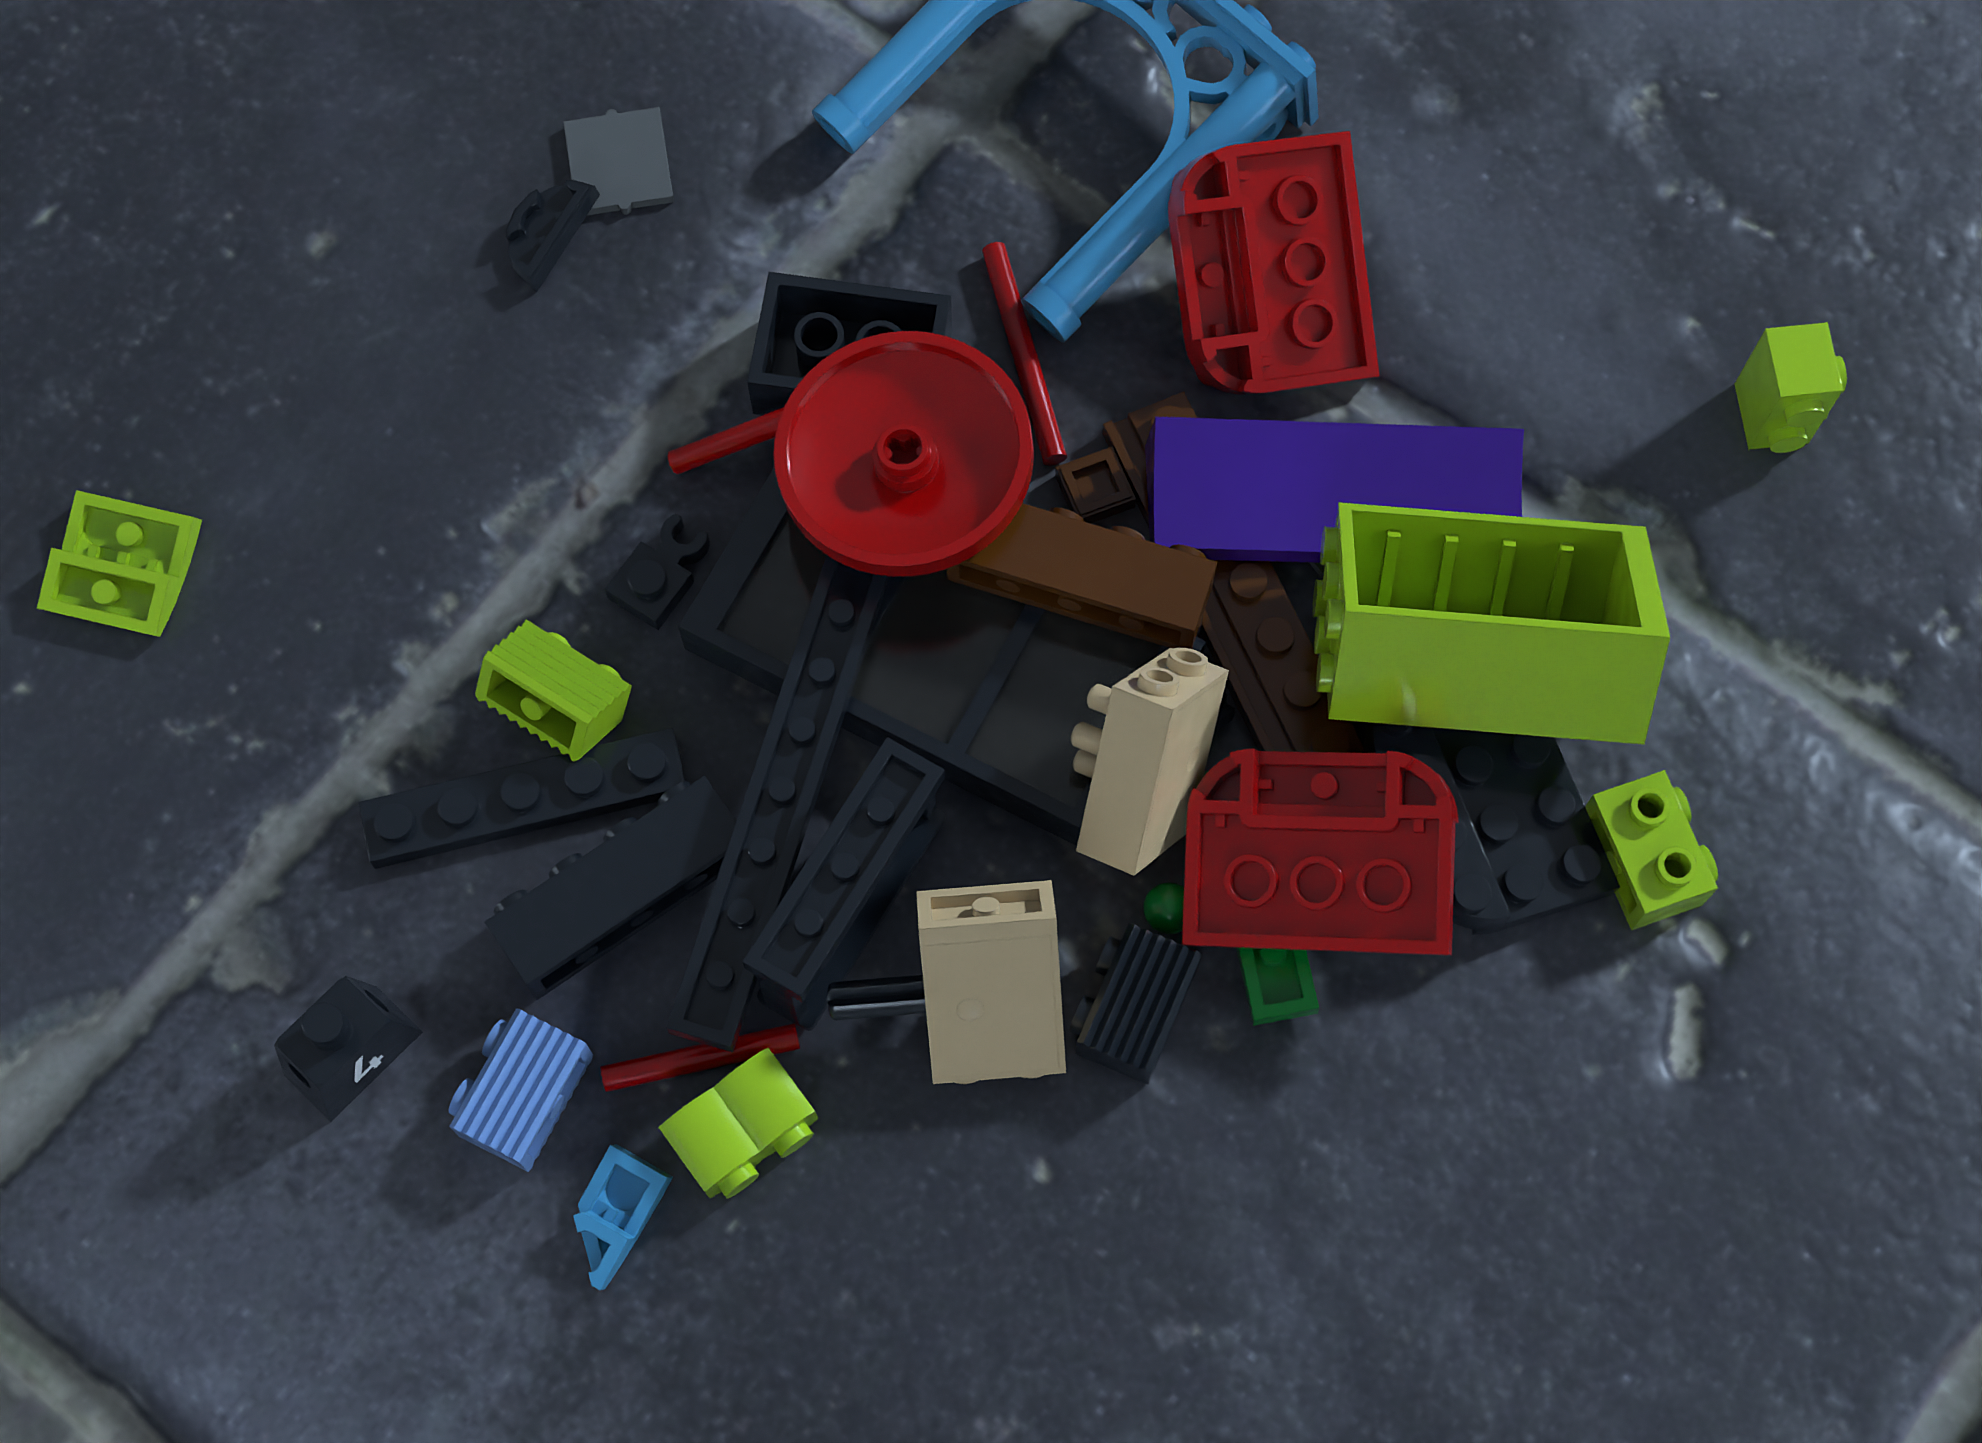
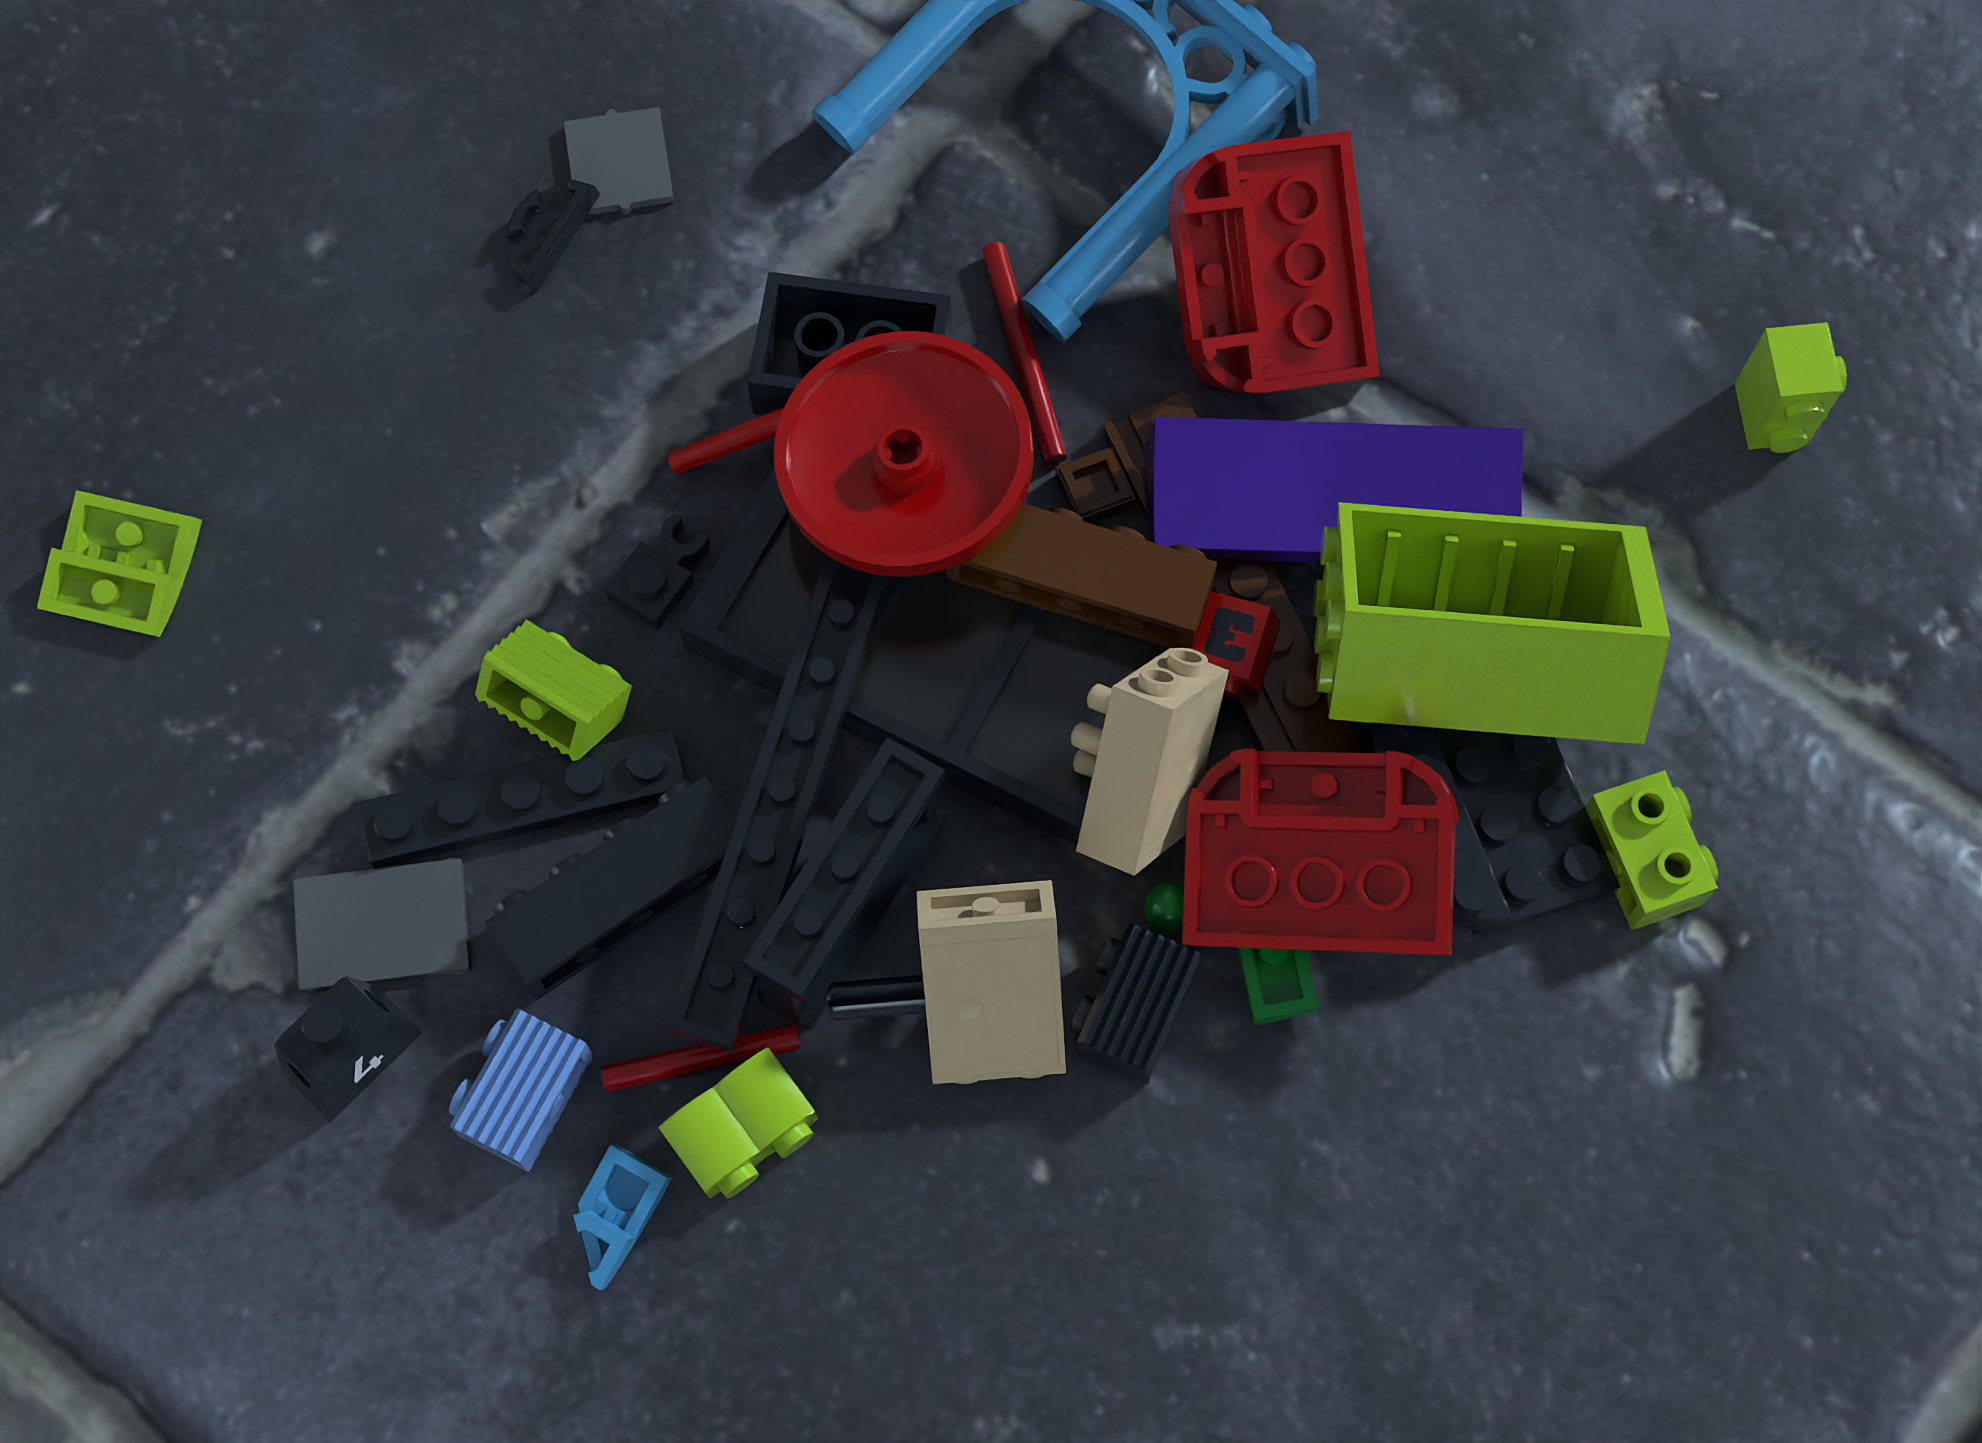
(381, 924): none -> dark grey piece
(1239, 639): none -> red brick

